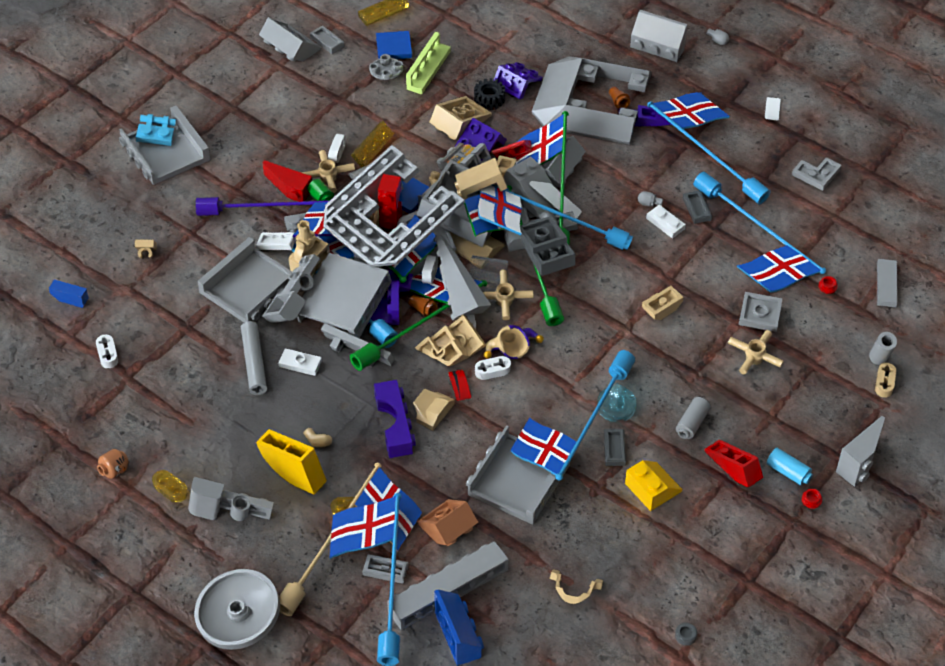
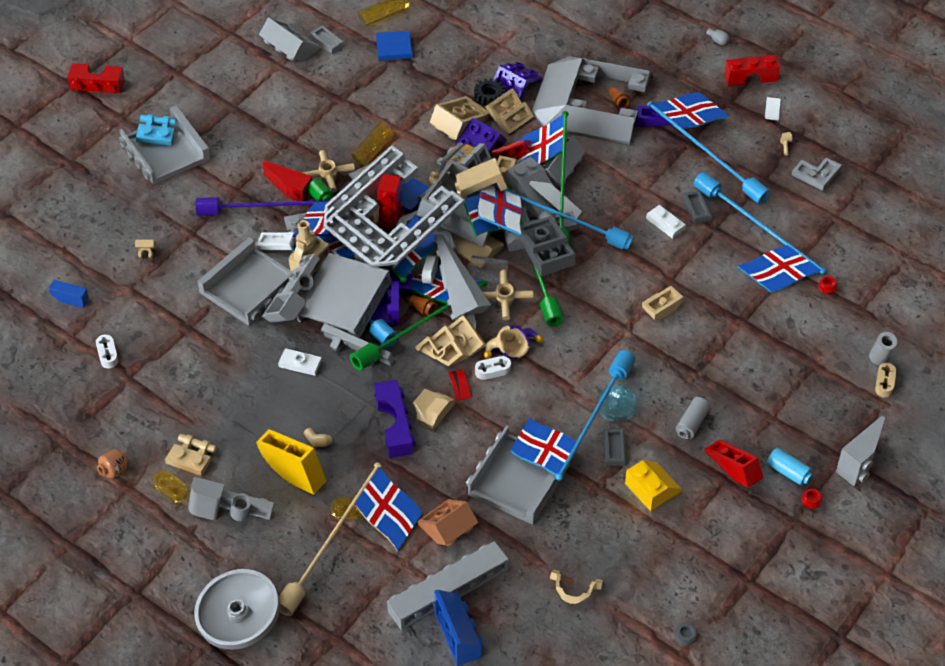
(108, 81): none -> red arch
(188, 459): none -> tan plate
(253, 358): light grey piece -> none
(337, 147): white beam -> none
(364, 529): flag -> none
(383, 571): light grey tile -> none
(386, 67): light grey dish -> none
(427, 64): yellowish green fence -> none
(509, 111): none -> tan slope
(649, 199): light grey cylinder -> none
(659, 35): slope -> none
(740, 68): none -> red arch
(755, 352): tan bar -> none
(760, 311): light grey plate -> none
(785, 139): none -> tan hand
(887, 283): light grey tile -> none

